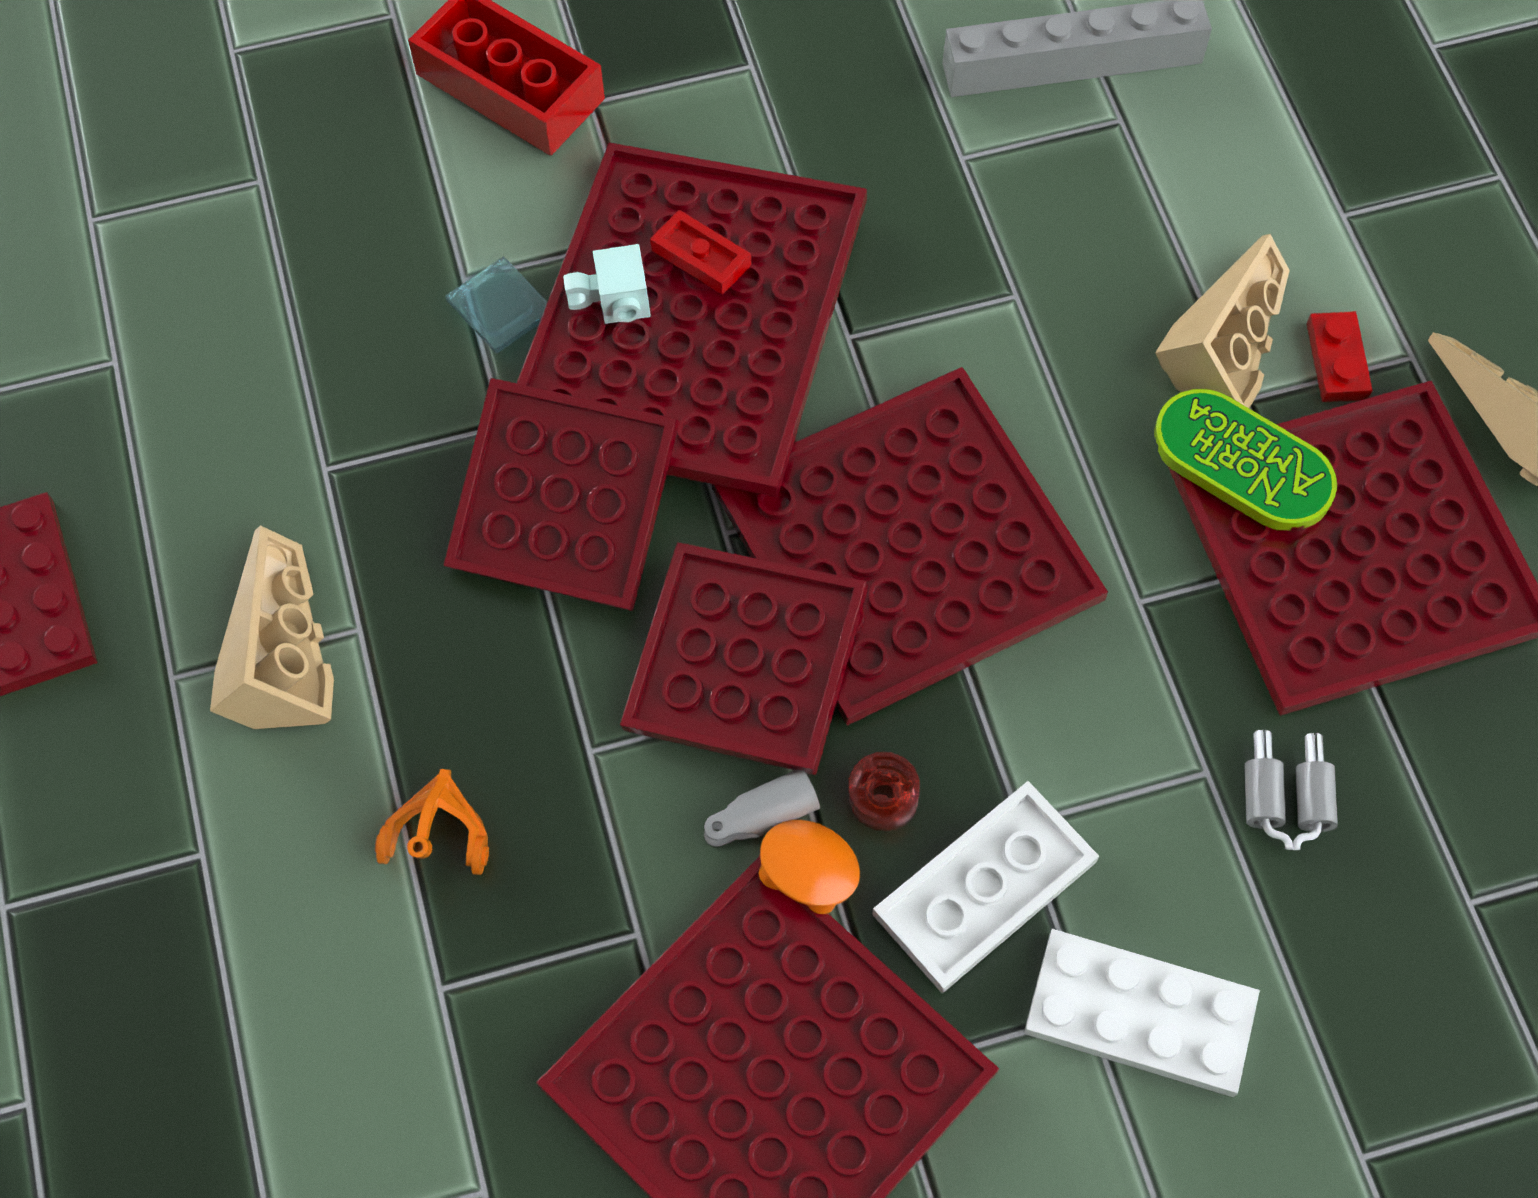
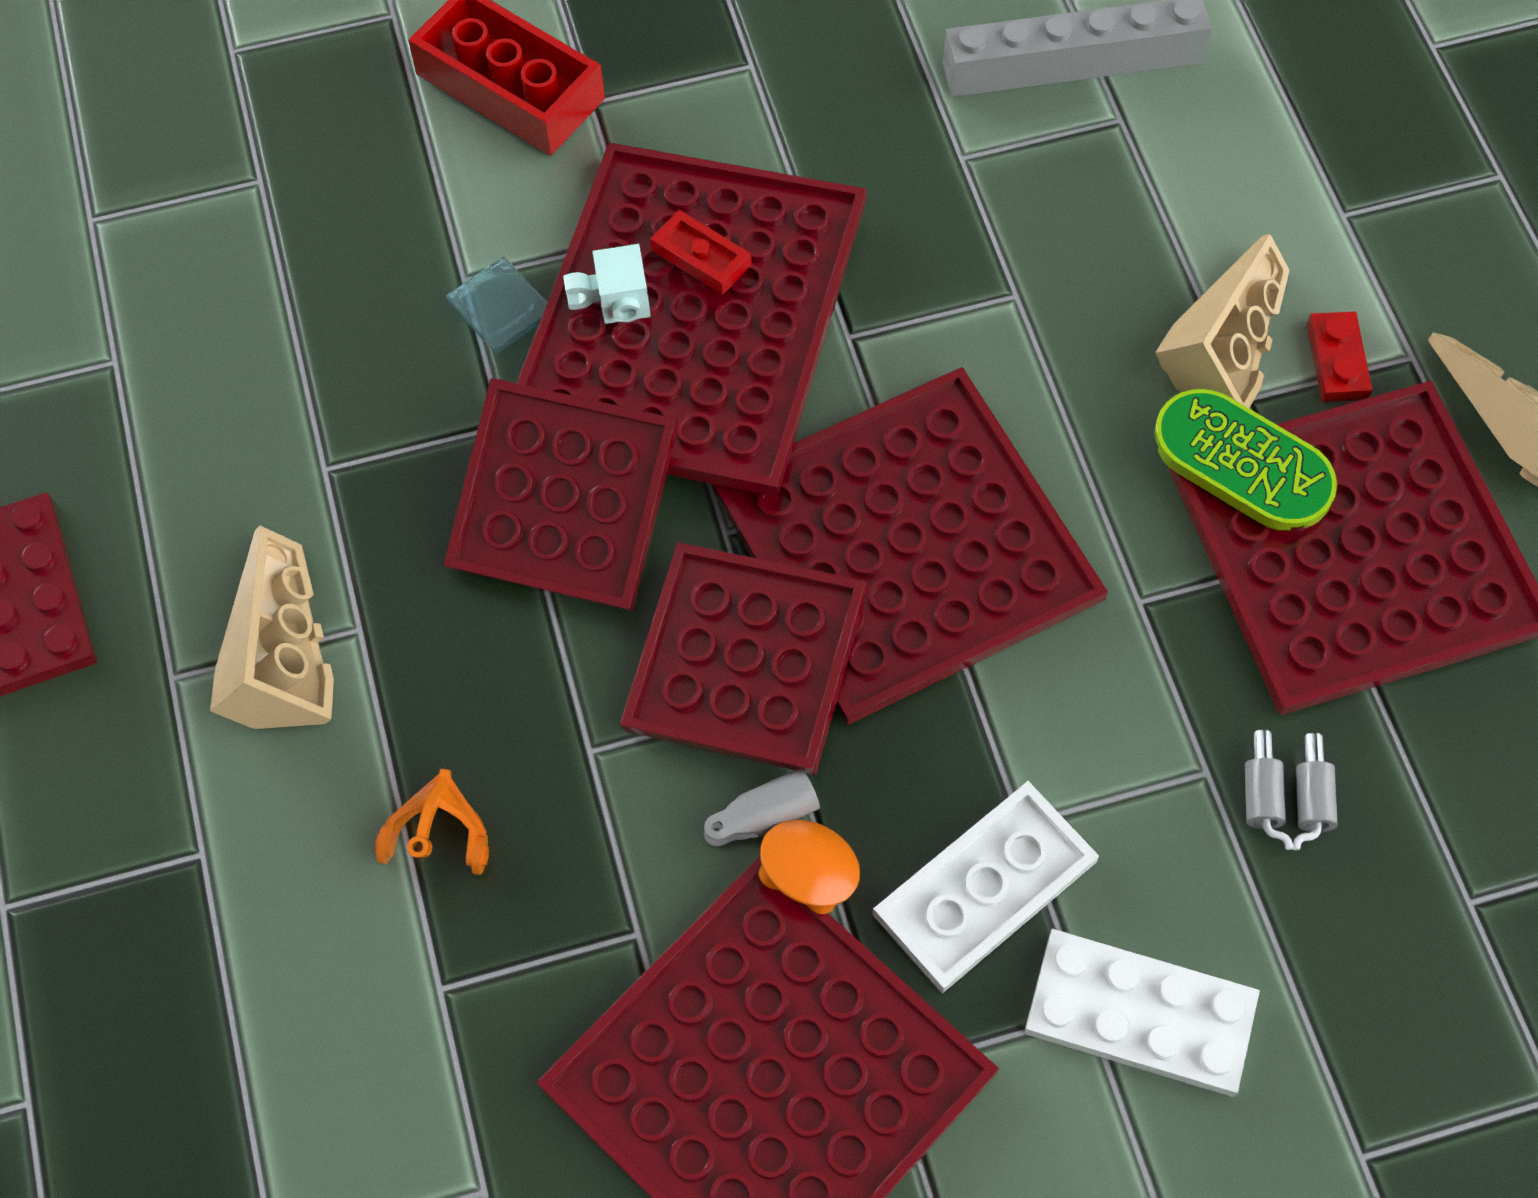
(879, 811): clear red wheel -> none

